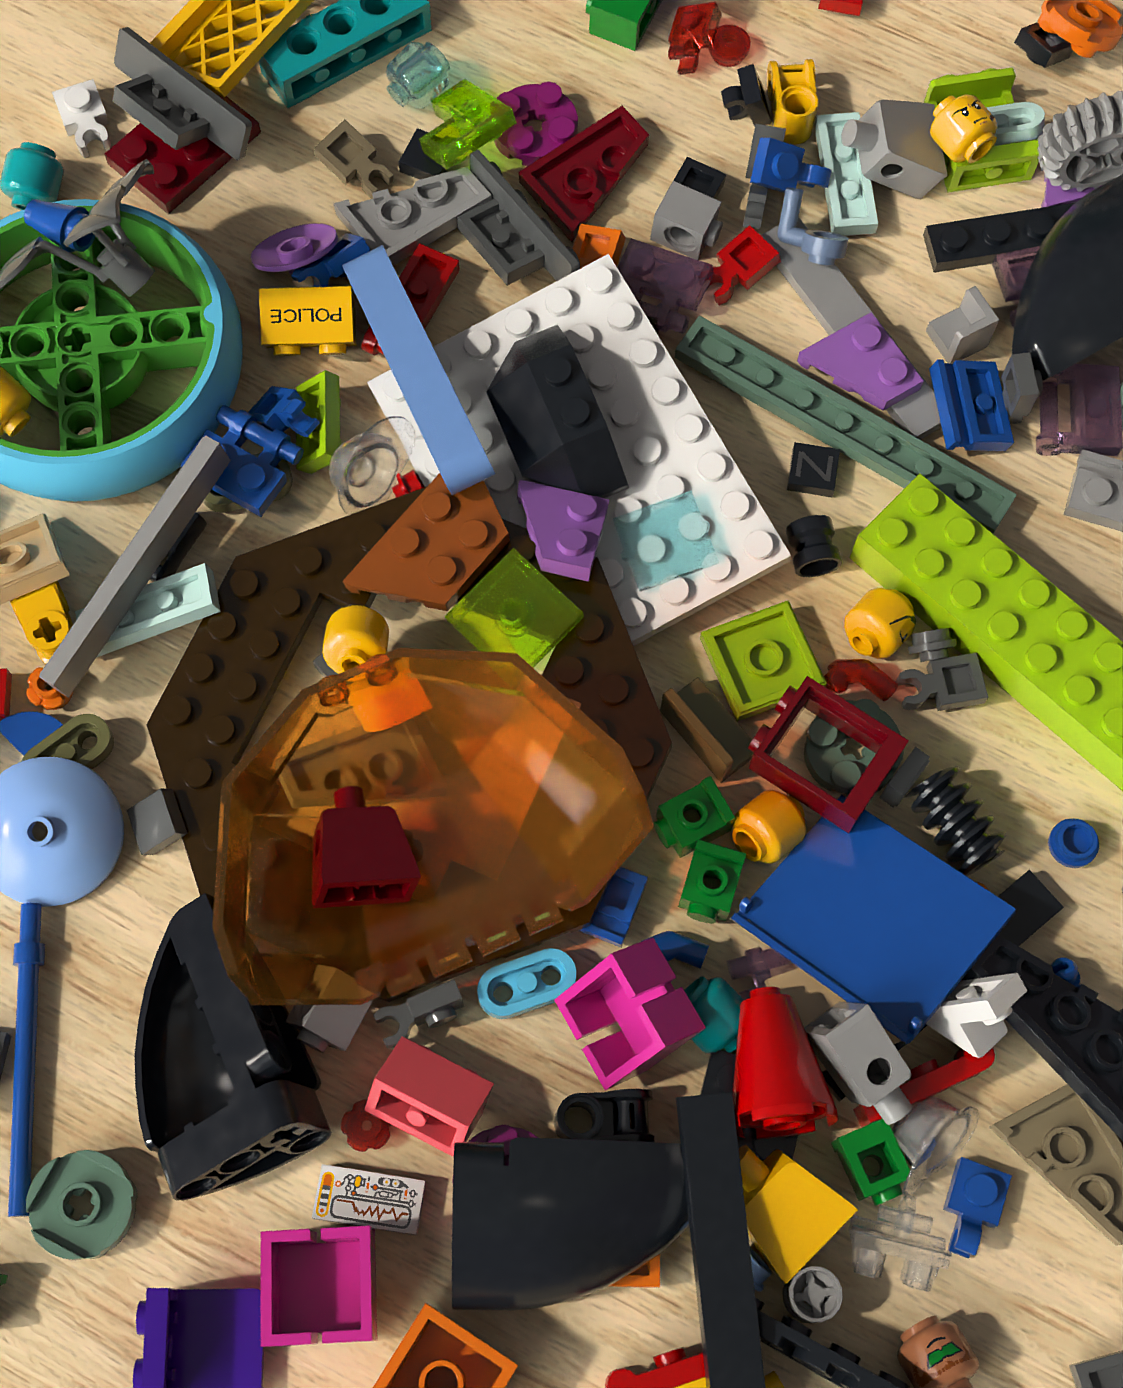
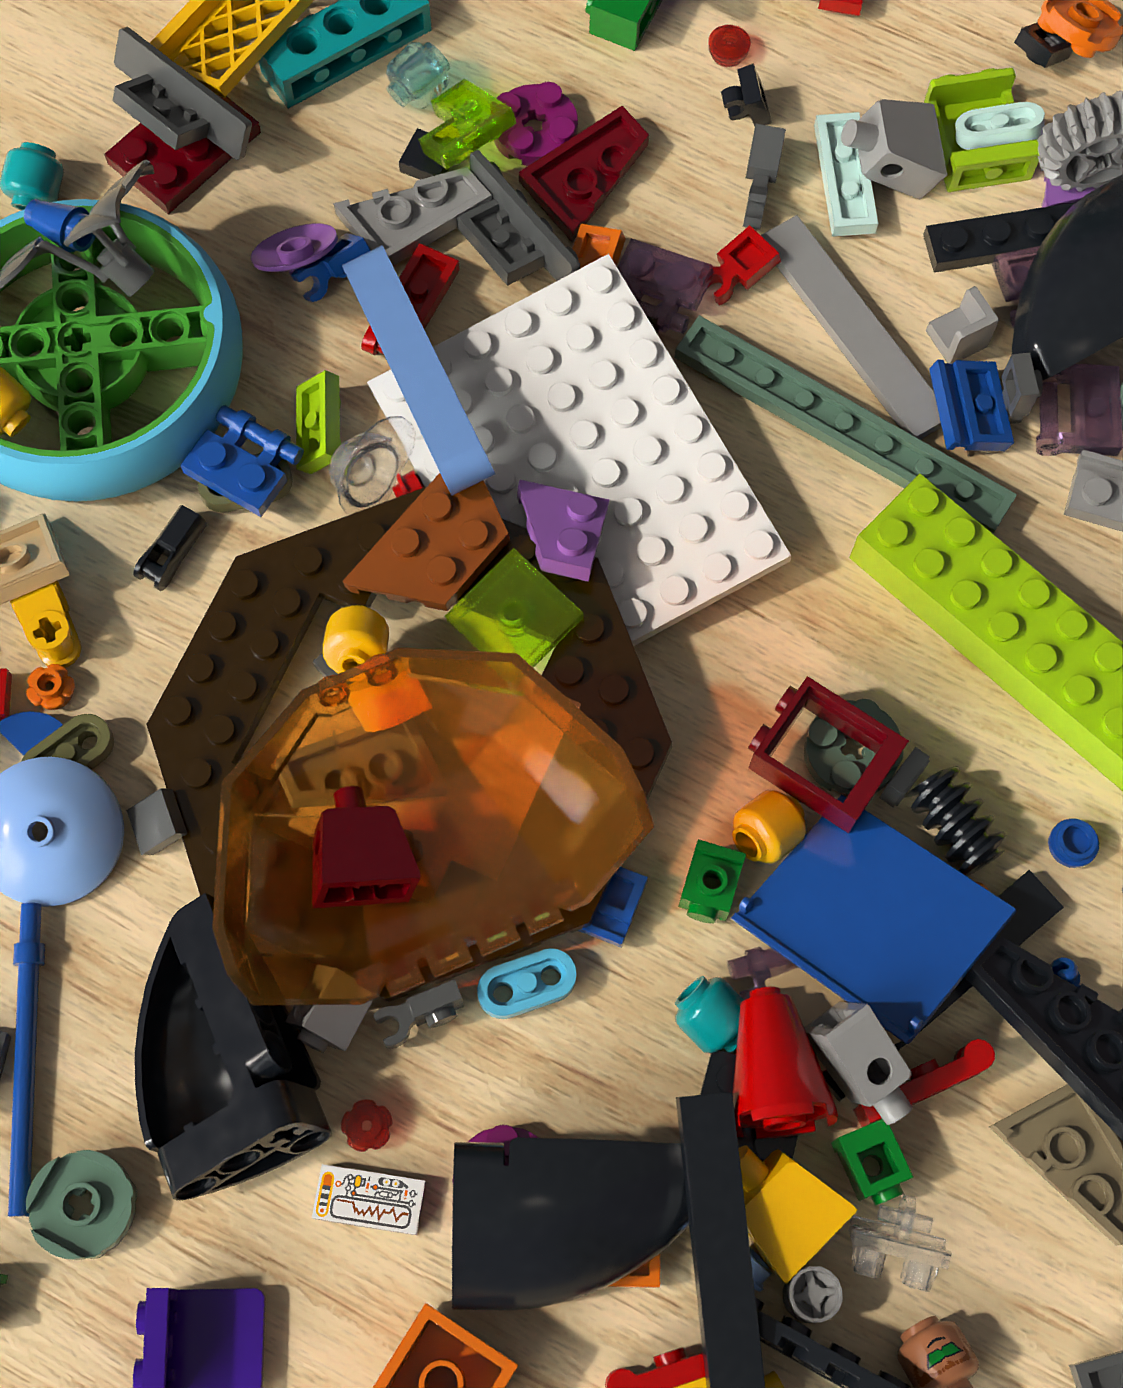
(83, 114): white plate -> none
(135, 567): light grey tile -> none
(166, 606): light aqua plate -> none
(281, 410): blue plate -> none
(308, 319): yellow brick -> none
(318, 1286): dark pink piece -> none
(351, 156): dark tan plate -> none
(428, 1096): coral brick -> none
(554, 418): black wedge -> none
(609, 1115): black piece -> none
(637, 994): dark pink piece -> none
(665, 541): clear light blue piece -> none
(681, 948): blue arm -> none
(683, 835): green brick -> none
(686, 221): light grey brick -> none
(692, 31): clear red plate -> none
(700, 177): black plate -> none
(707, 728): olive panel -> none
(760, 658): lime plate -> none
(781, 166): blue plate -> none
(793, 99): yellow piece -> none
(813, 469): black tile -> none
(814, 547): black wheel -> none
(820, 245): sand blue plate -> none
(859, 671): clear red arm -> none
(864, 362): medium lavender wing -> none
(880, 623): yellow head -> none
(932, 644): dark grey plate -> none
(932, 1137): clear piece -> none
(950, 681): dark grey plate -> none
(963, 128): yellow head -> none
(976, 1012): white slope -> none
(978, 1200): blue plate -> none

